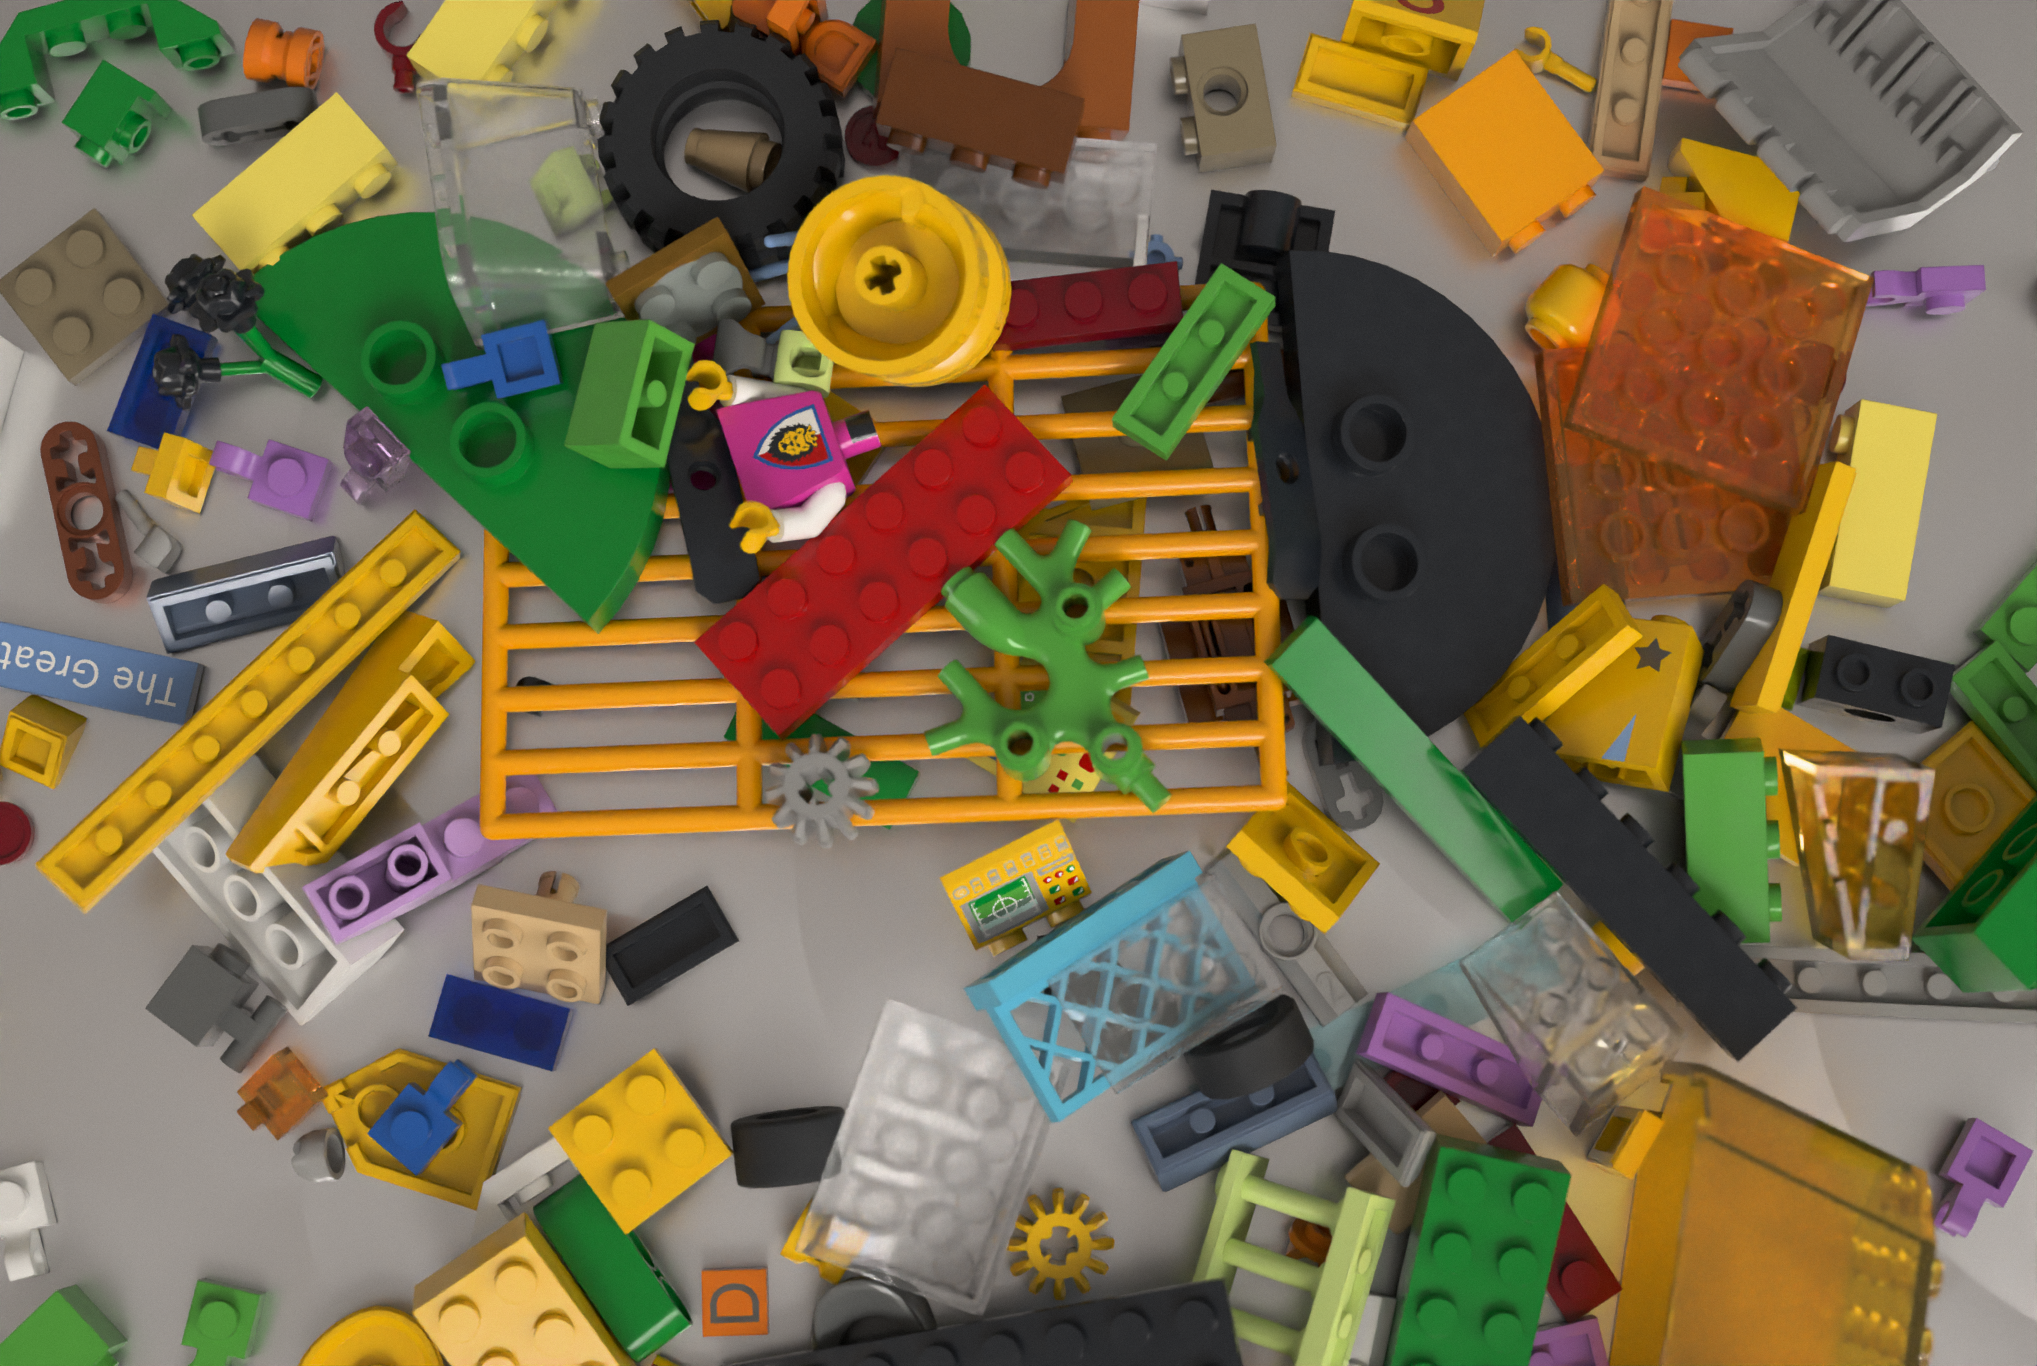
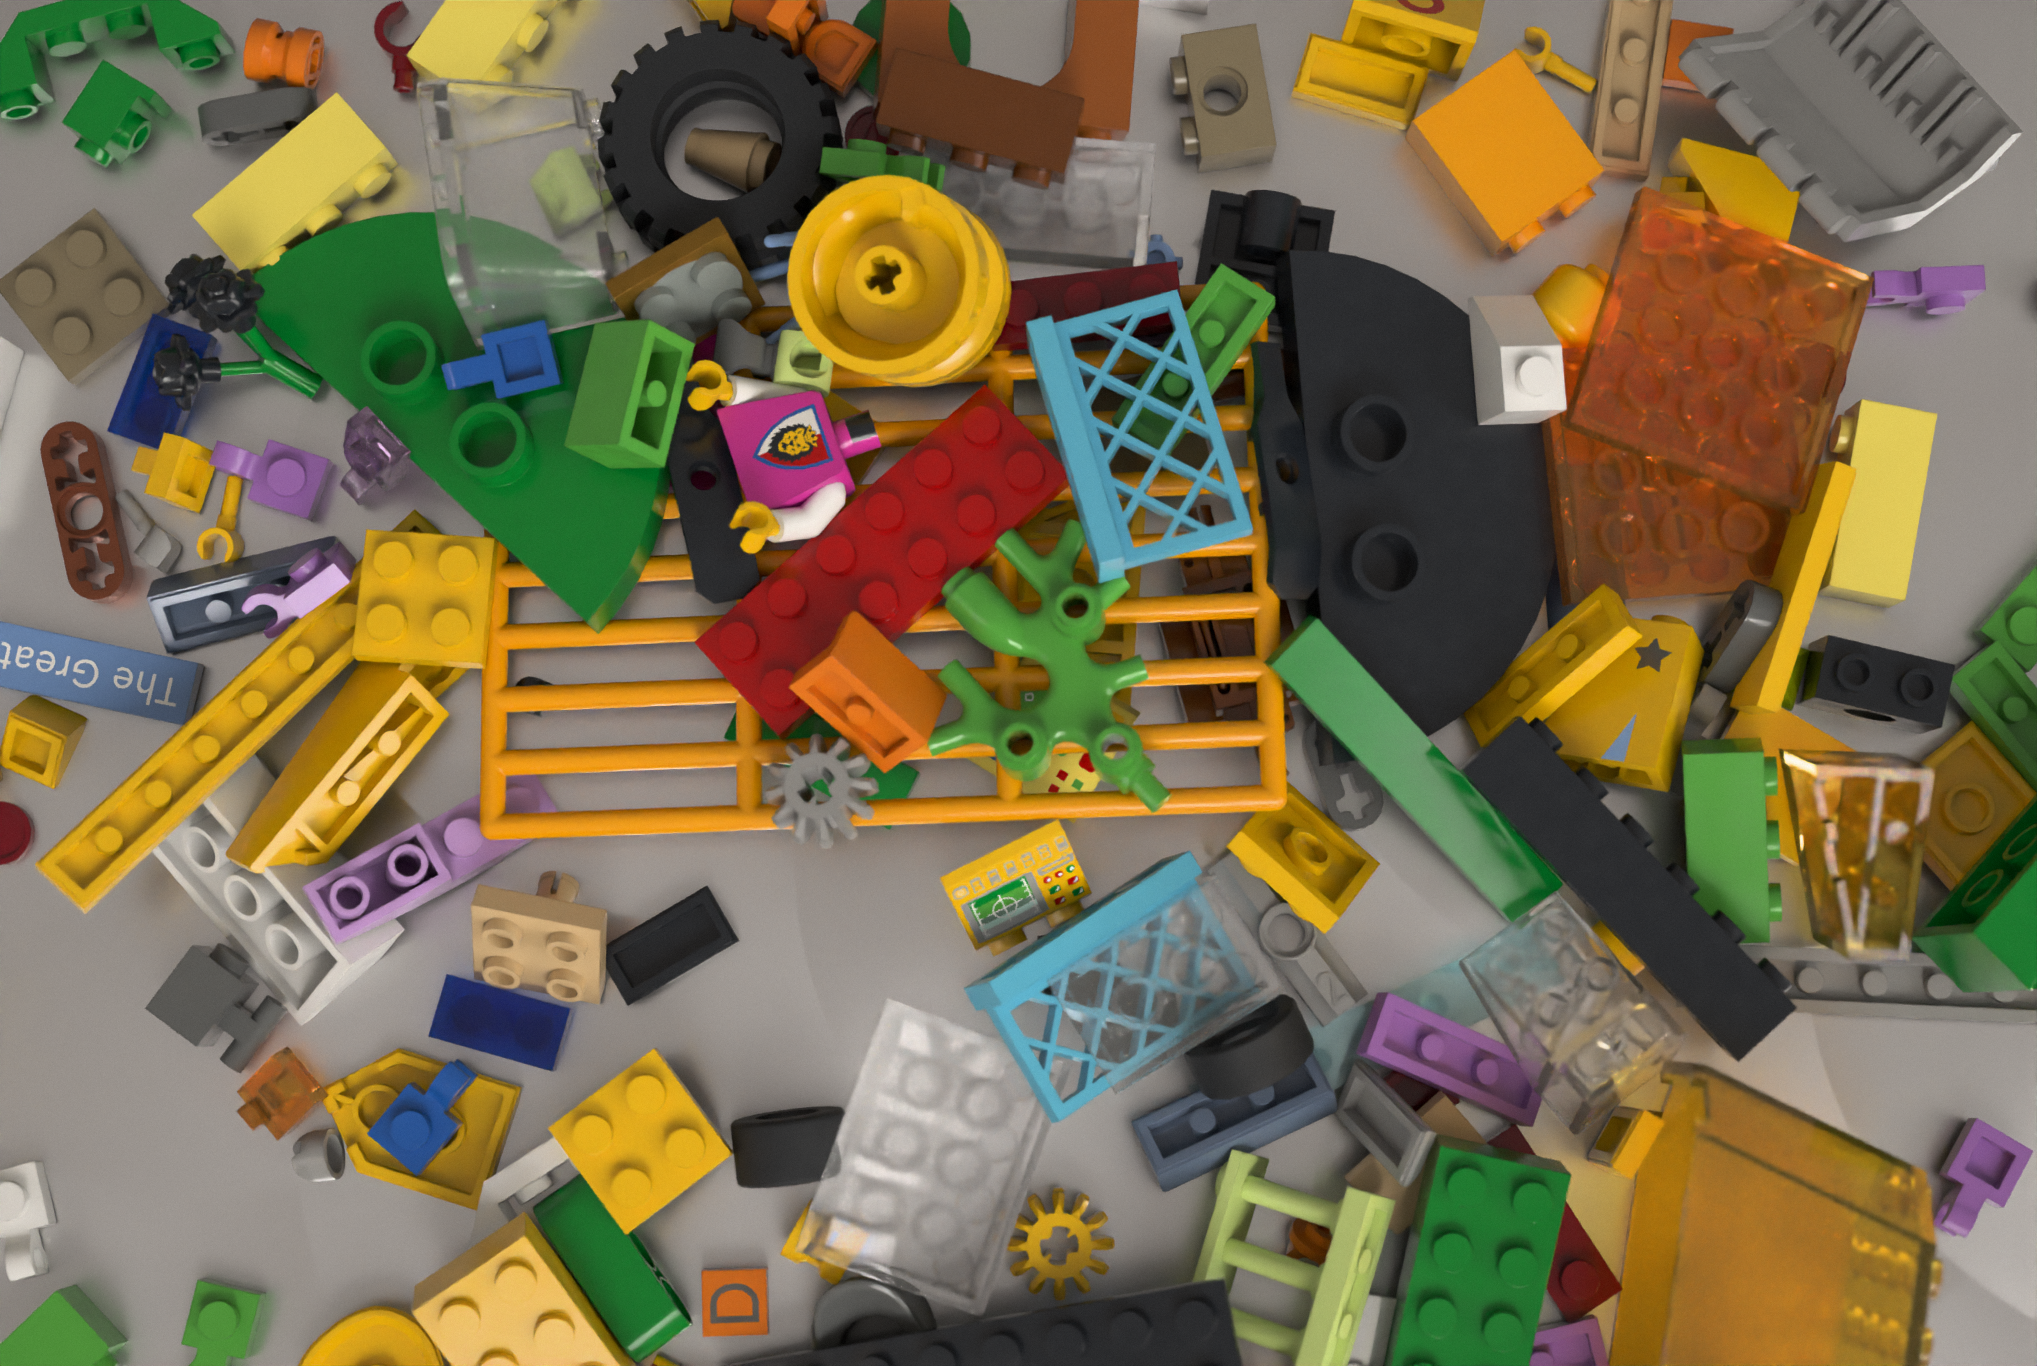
(225, 525): none -> yellow hand
(312, 582): none -> medium lavender plate
(425, 599): none -> yellow plate
(870, 159): none -> bright green plate
(871, 693): none -> orange panel
(1082, 450): none -> medium azure fence
(1515, 361): none -> white slope

